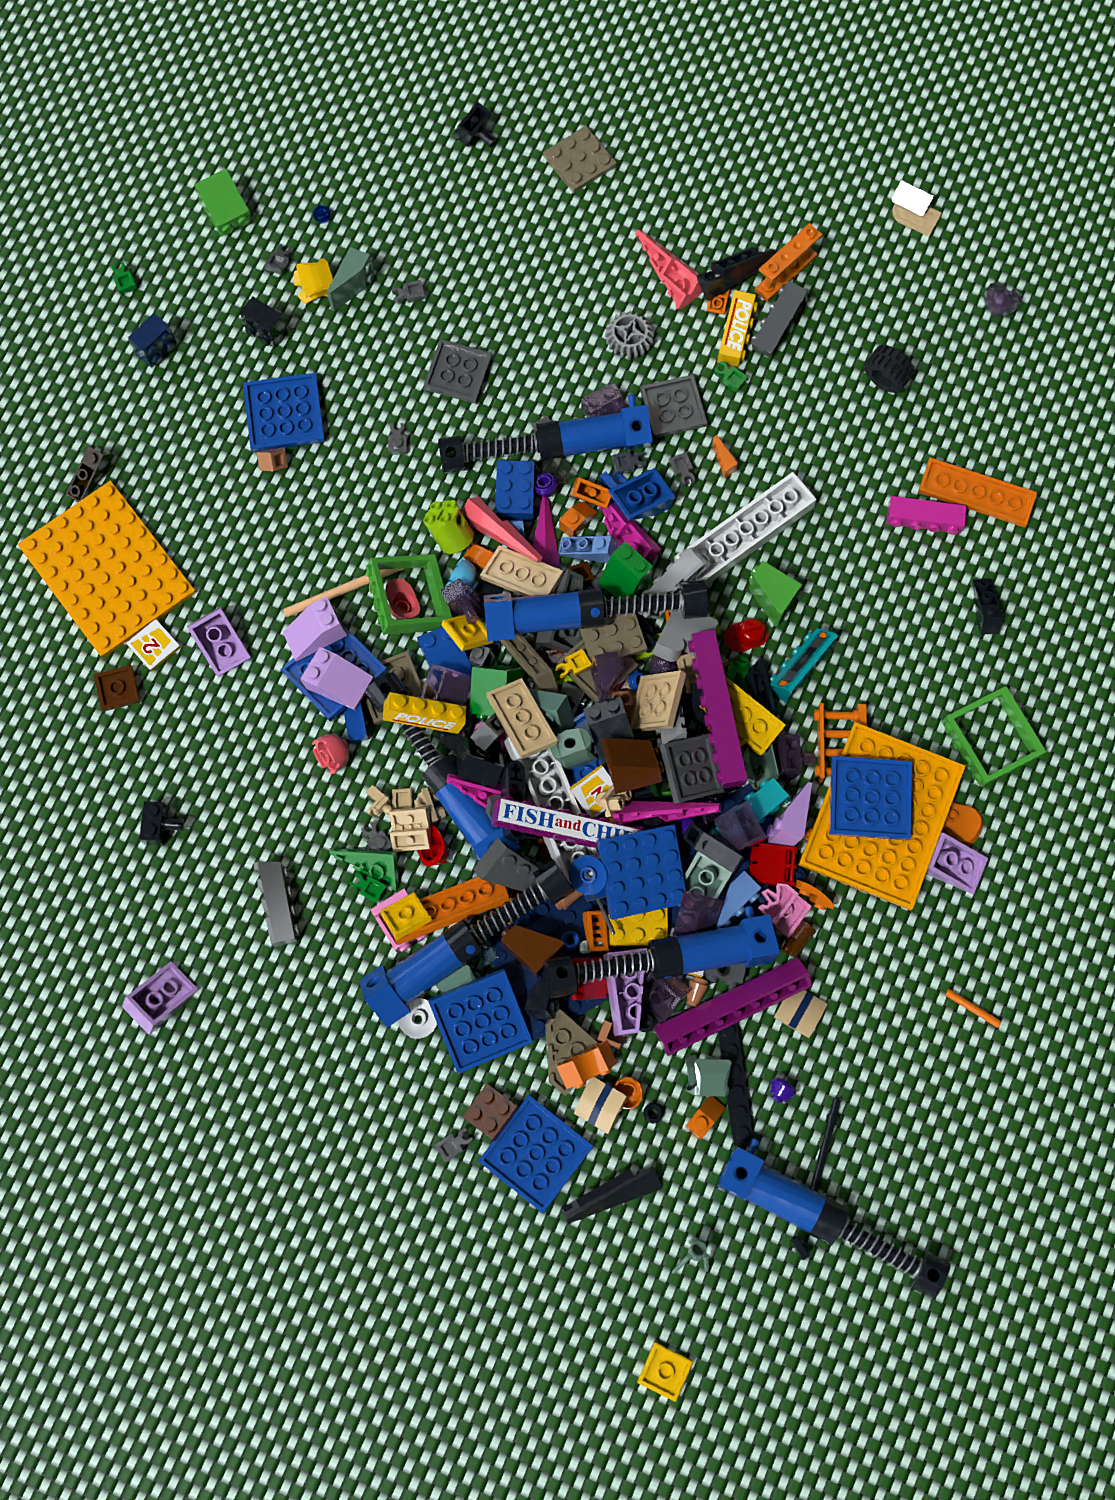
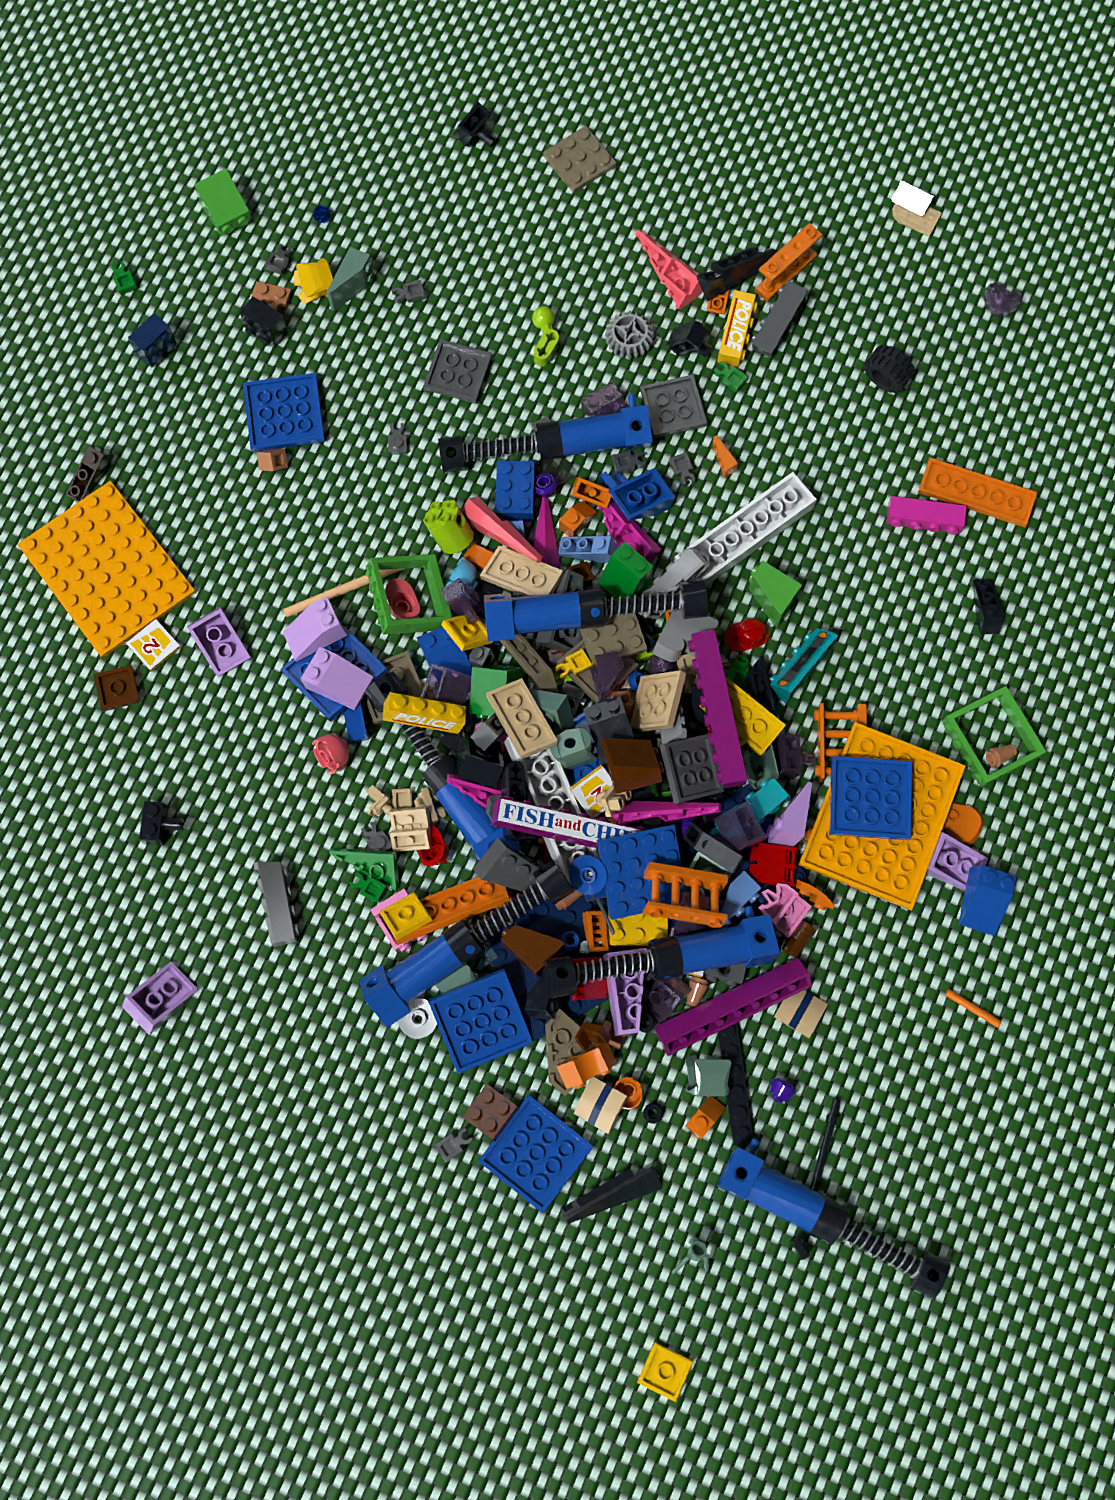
(272, 294): none -> nougat plate
(543, 319): none -> lime beam
(591, 1033): none -> reddish brown bracket
(688, 339): none -> black brick
(689, 877): none -> orange fence
(986, 899): none -> blue slope
(1000, 755): none -> nougat cone

